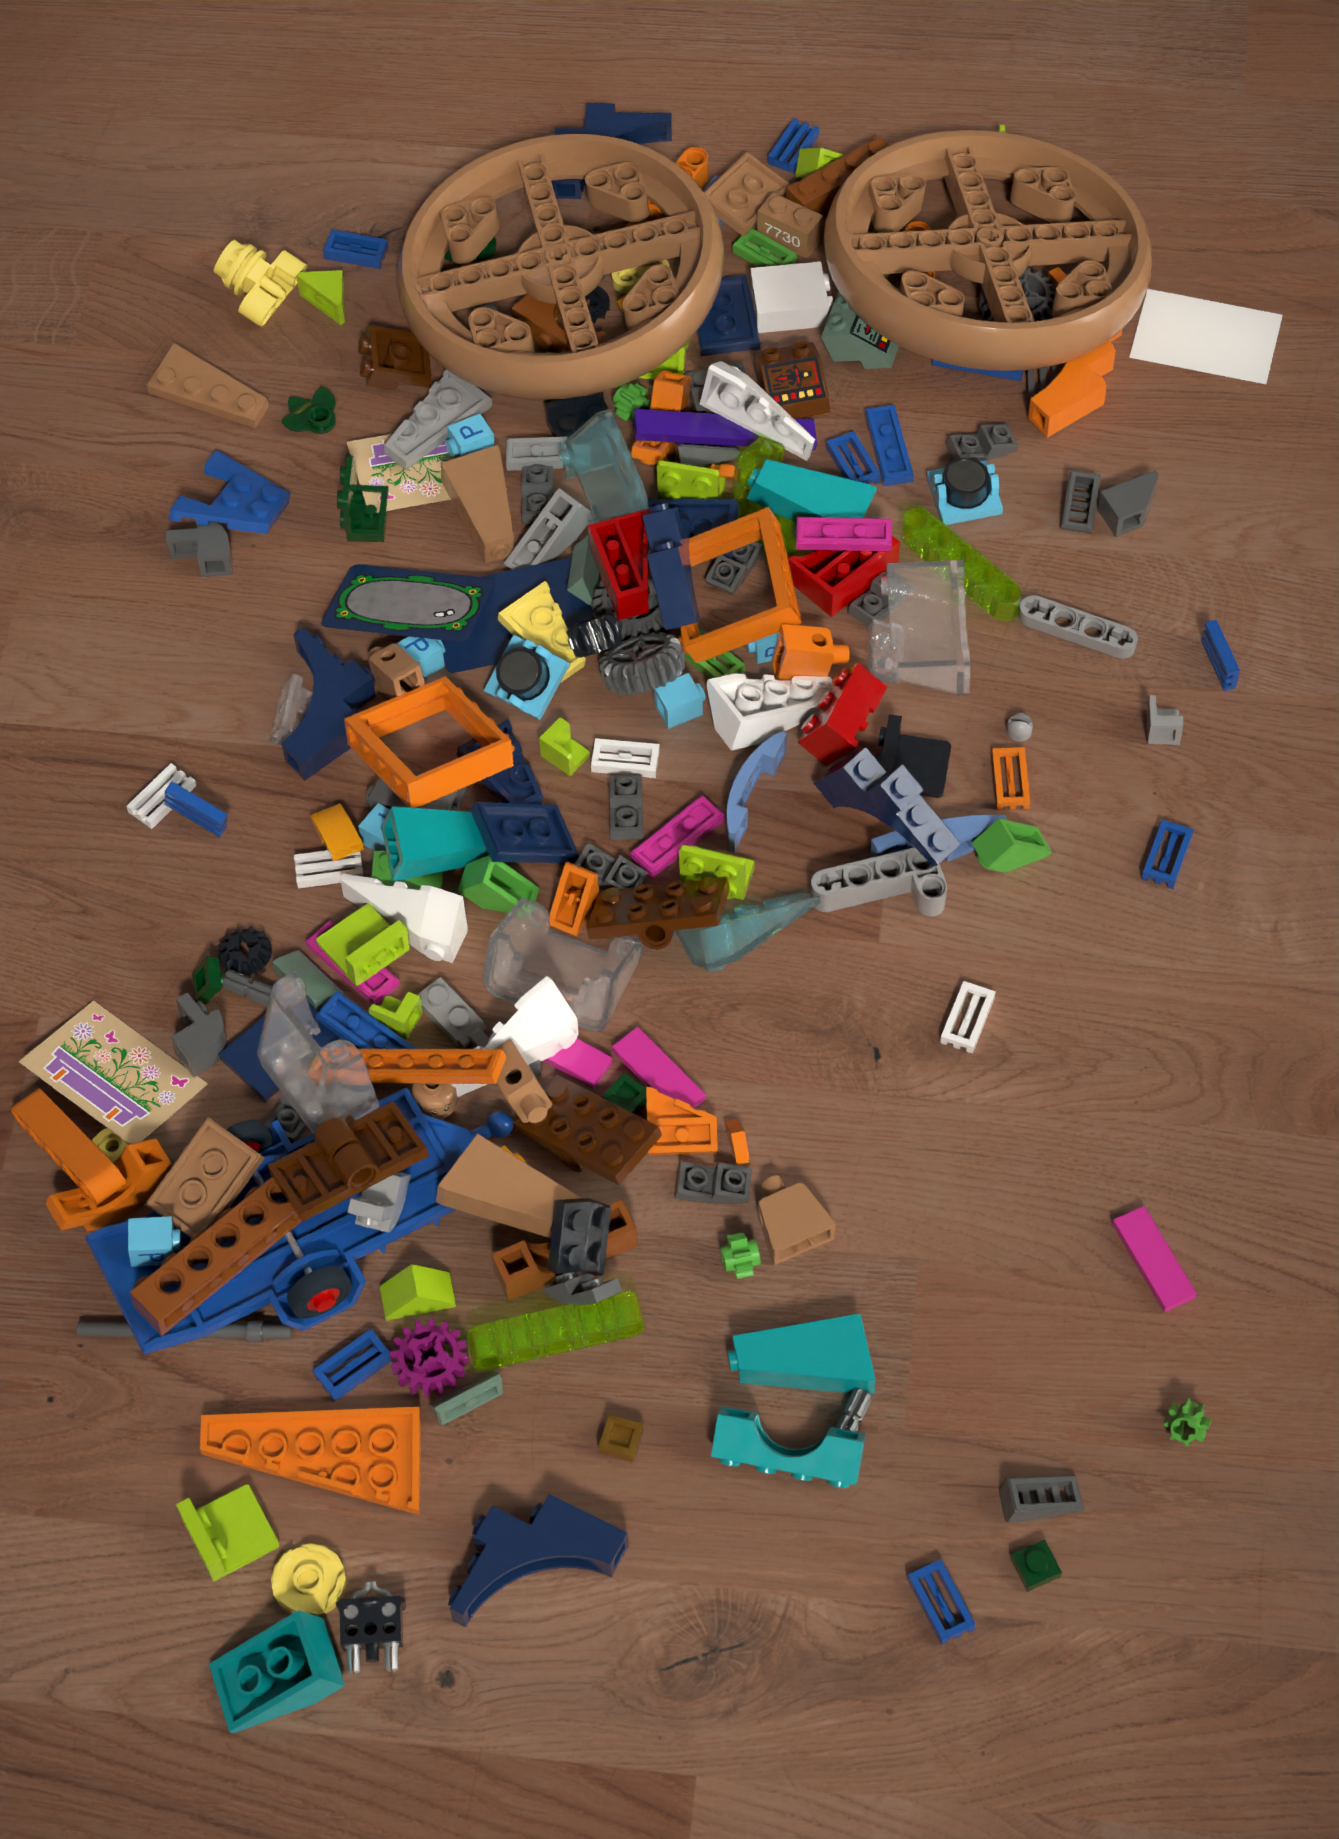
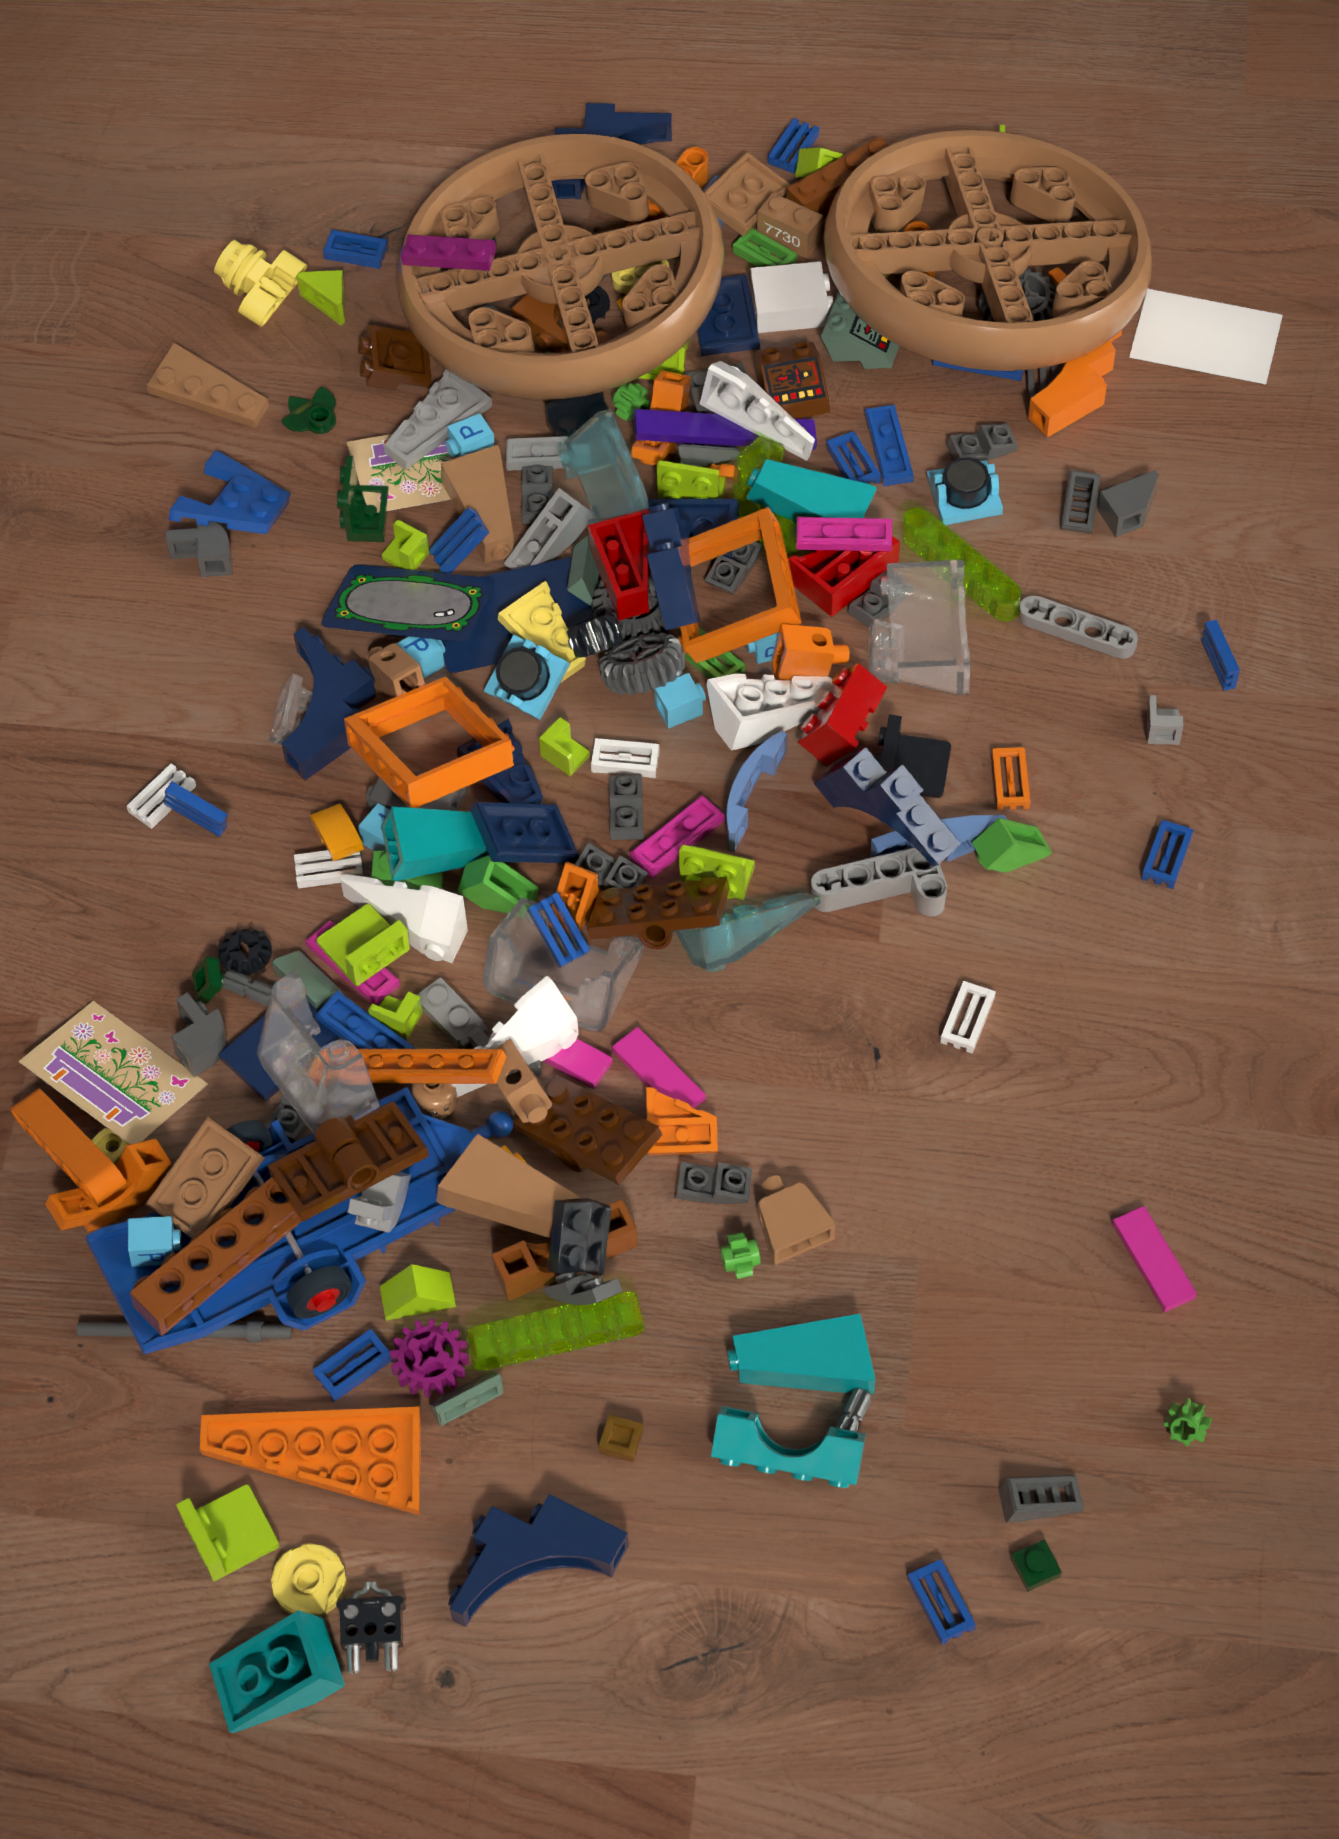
(407, 548): none -> lime panel
(448, 252): none -> magenta plate
(456, 537): none -> blue tile
(569, 923): none -> blue tile
(626, 1094): dark green plate -> none
(737, 1141): orange tile -> none
(1019, 727): light grey hinge -> none

